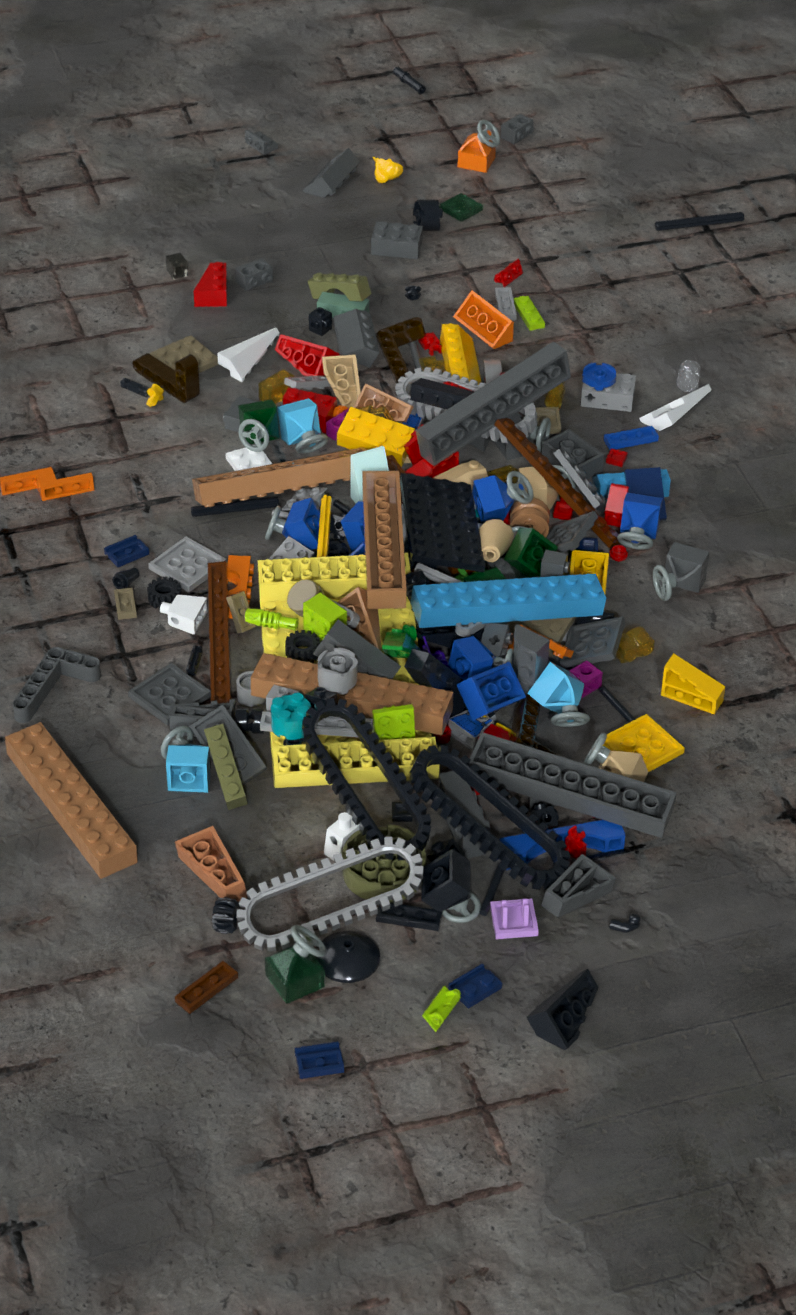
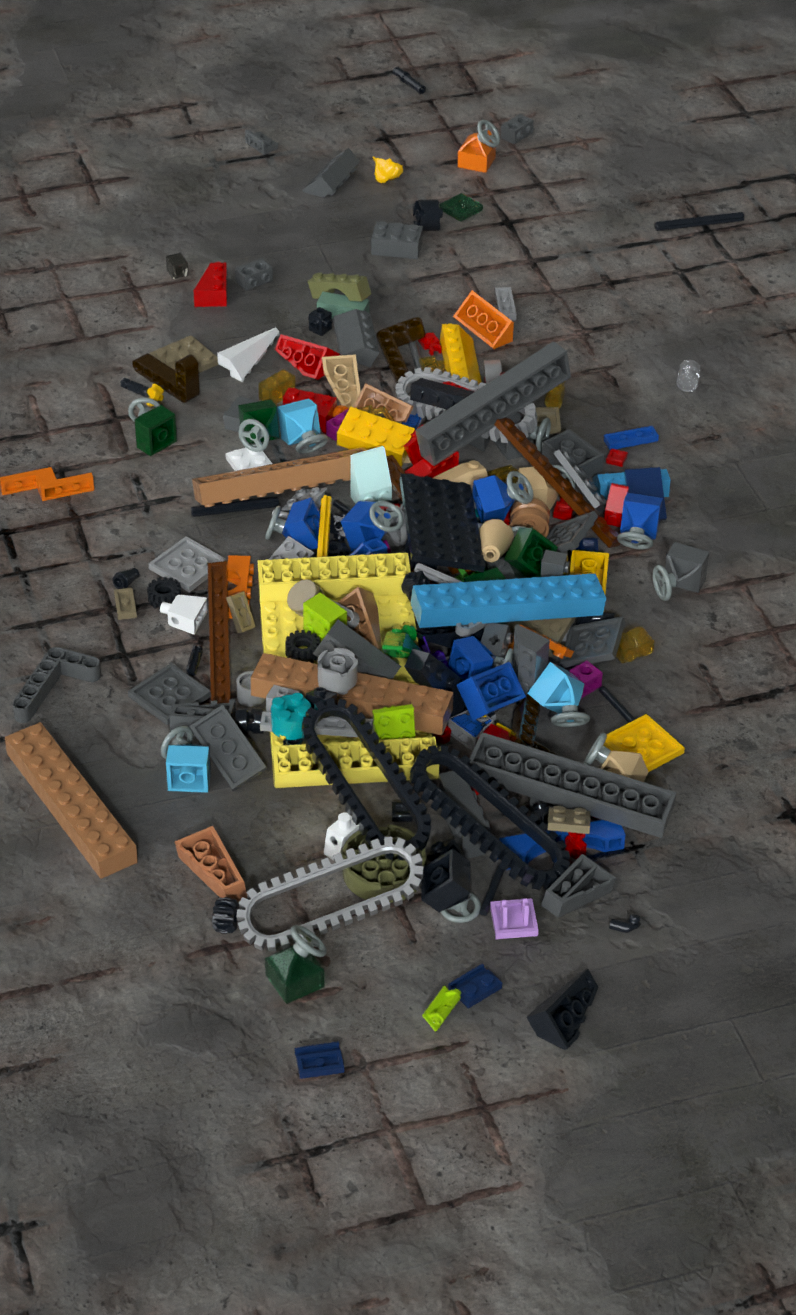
(126, 551): dark blue plate -> none
(153, 427): none -> dark green piece
(206, 987): reddish brown plate -> none
(225, 766): olive arch -> none
(270, 619): lime hinge -> none
(307, 382): light grey plate -> none
(349, 956): black dish -> none
(383, 540): medium nougat brick -> none
(410, 917): black tile -> none
(413, 292): black plate -> none
(509, 274): red hinge -> none
(529, 313): lime plate -> none
(569, 820): none -> dark tan plate
(599, 376): blue plate -> none
(615, 397): light grey piece -> none
(618, 553): red plate -> none
(672, 412): white wedge -> none
(691, 686): yellow wedge -> none

